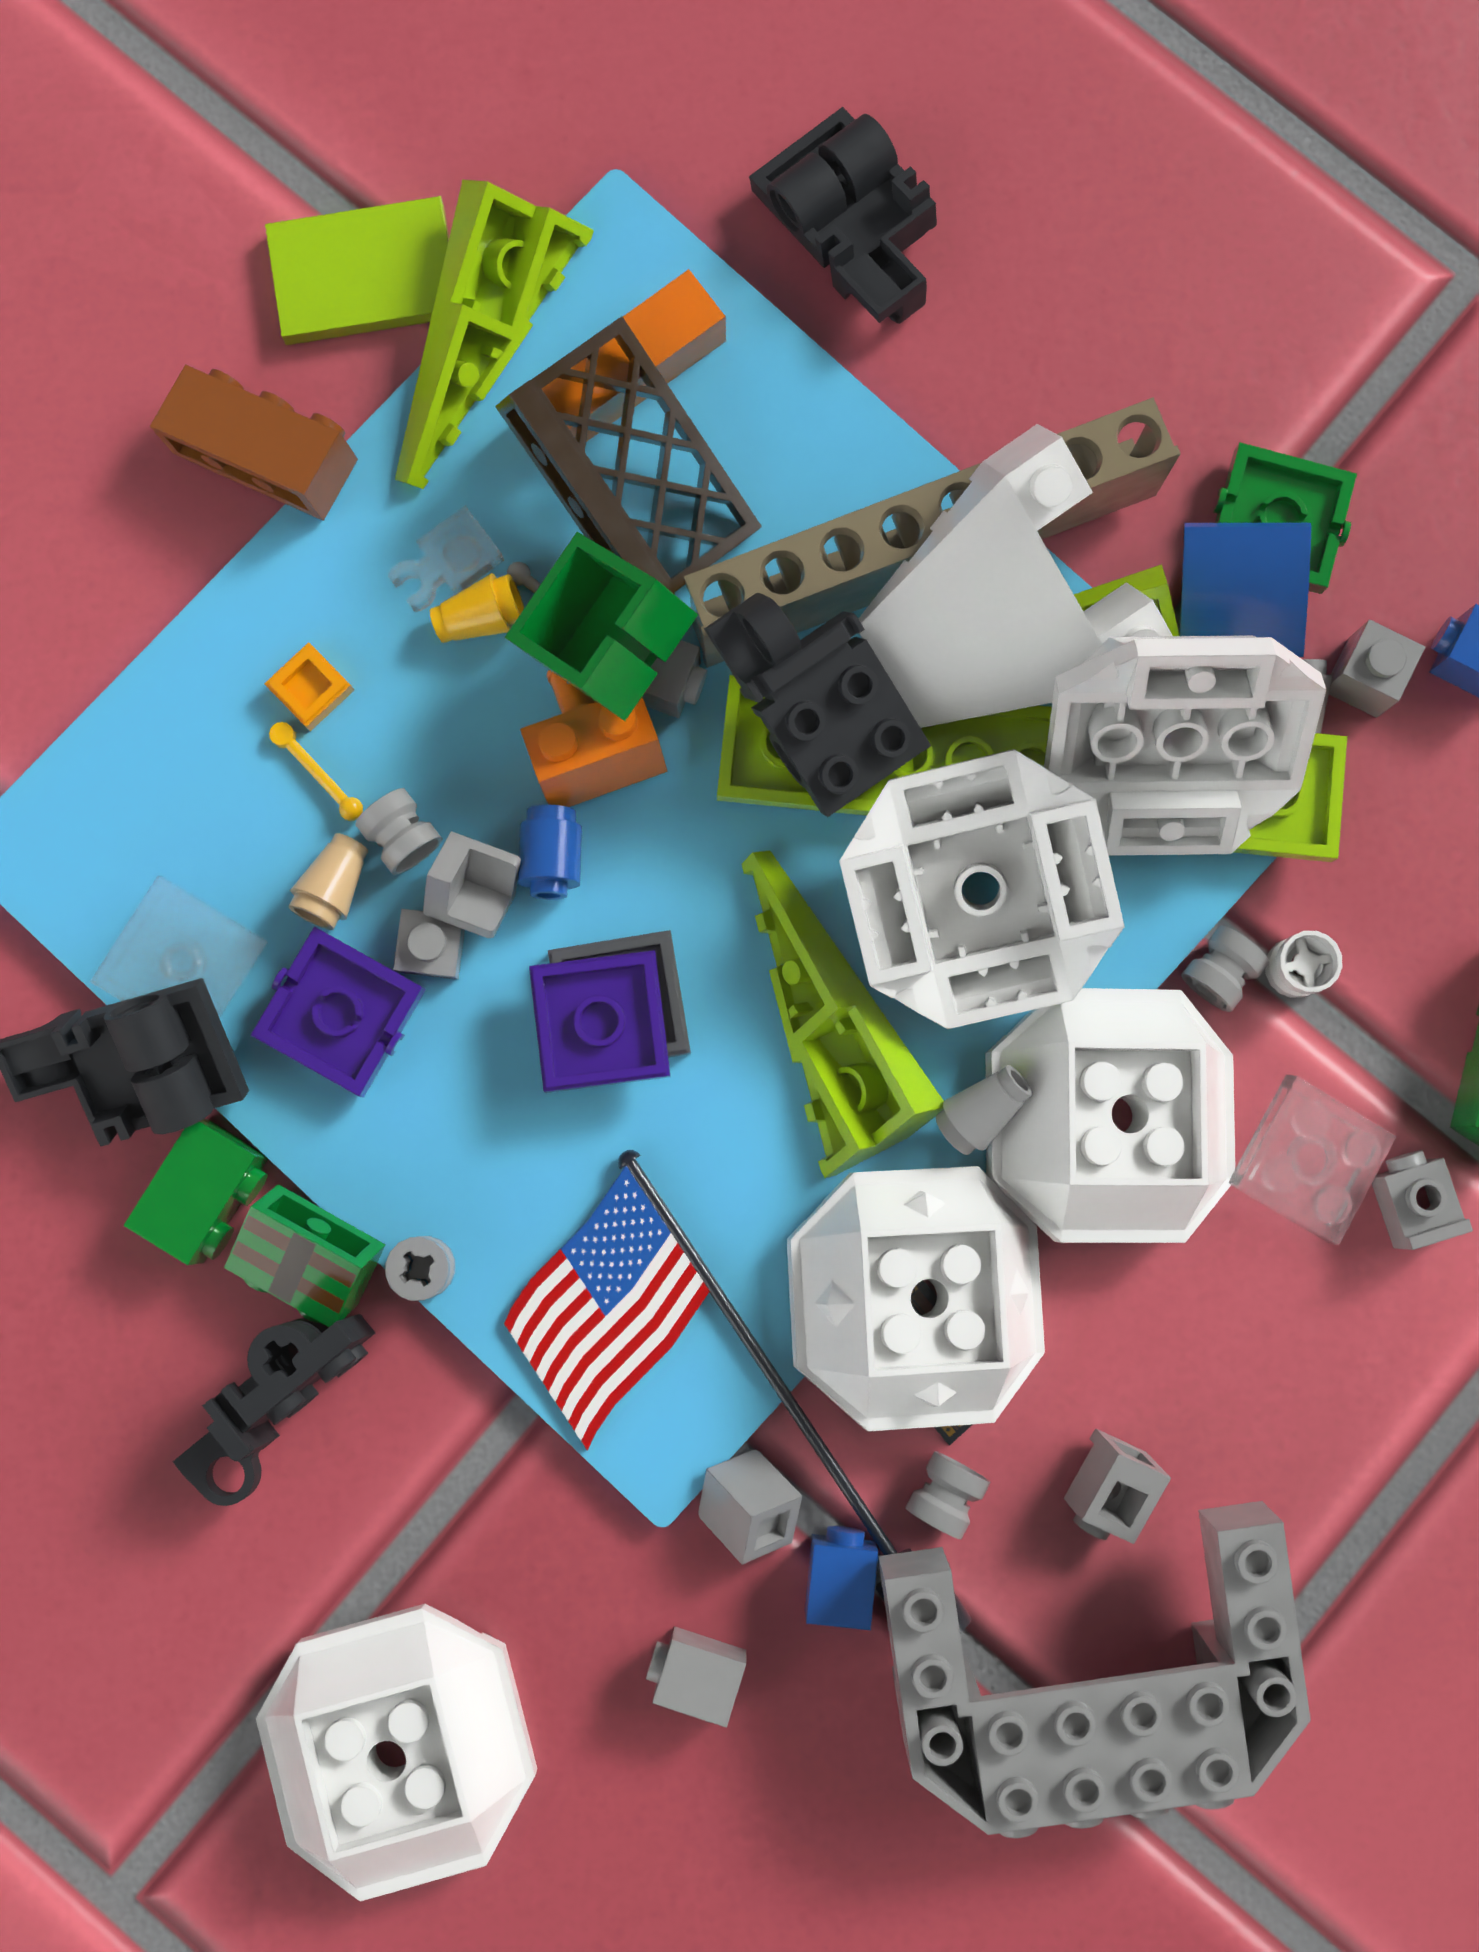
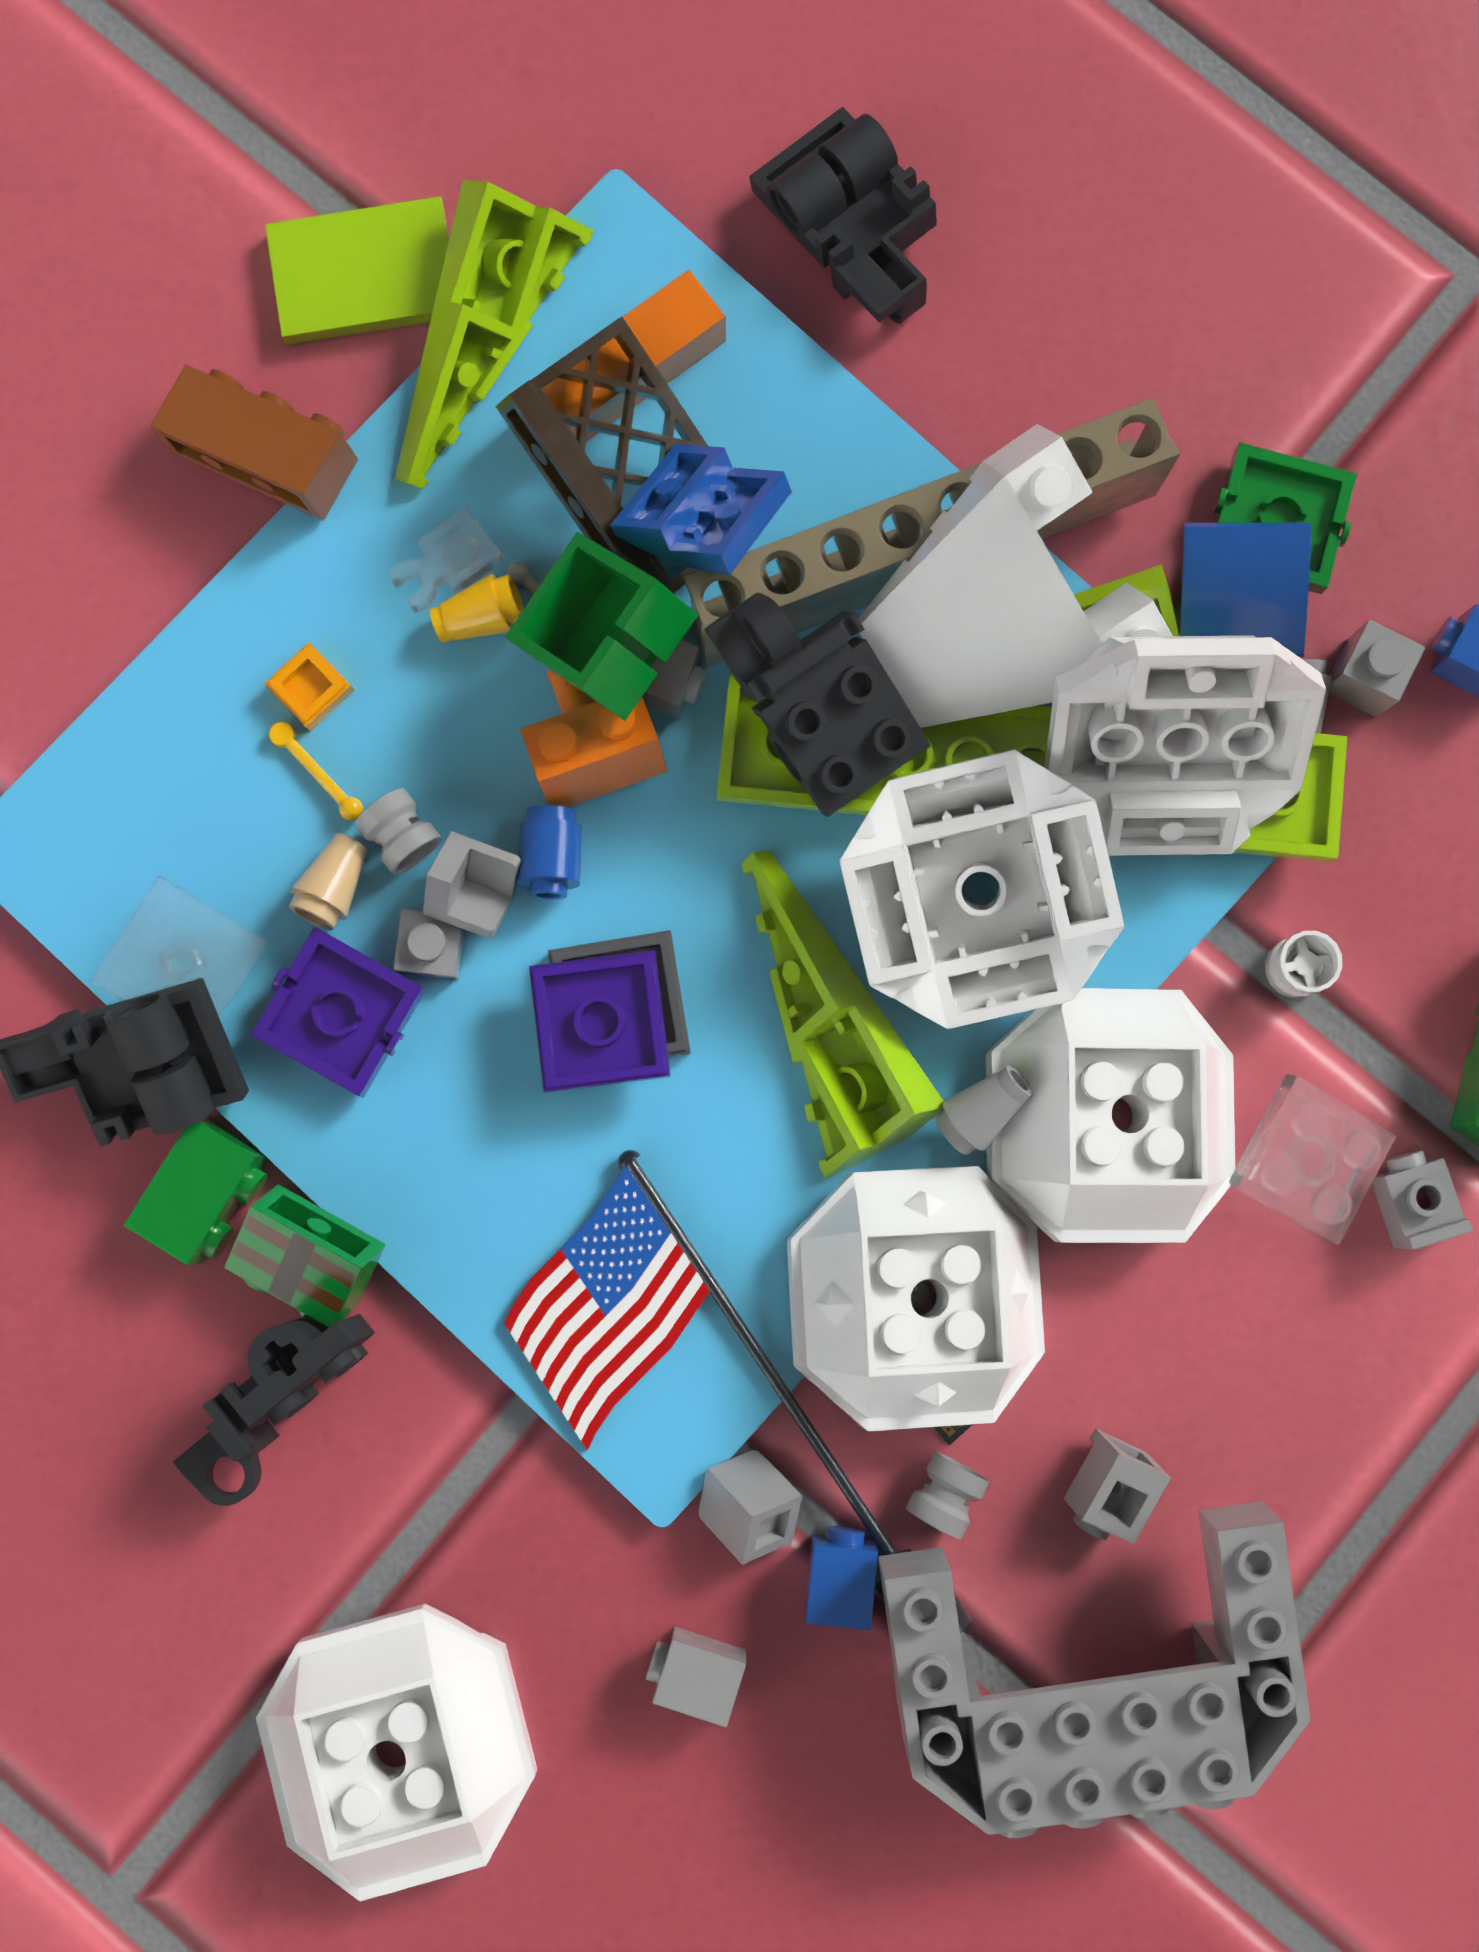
(430, 1262): light grey wheel -> none
(701, 509): none -> blue slope
(1221, 974): light grey wheel -> none

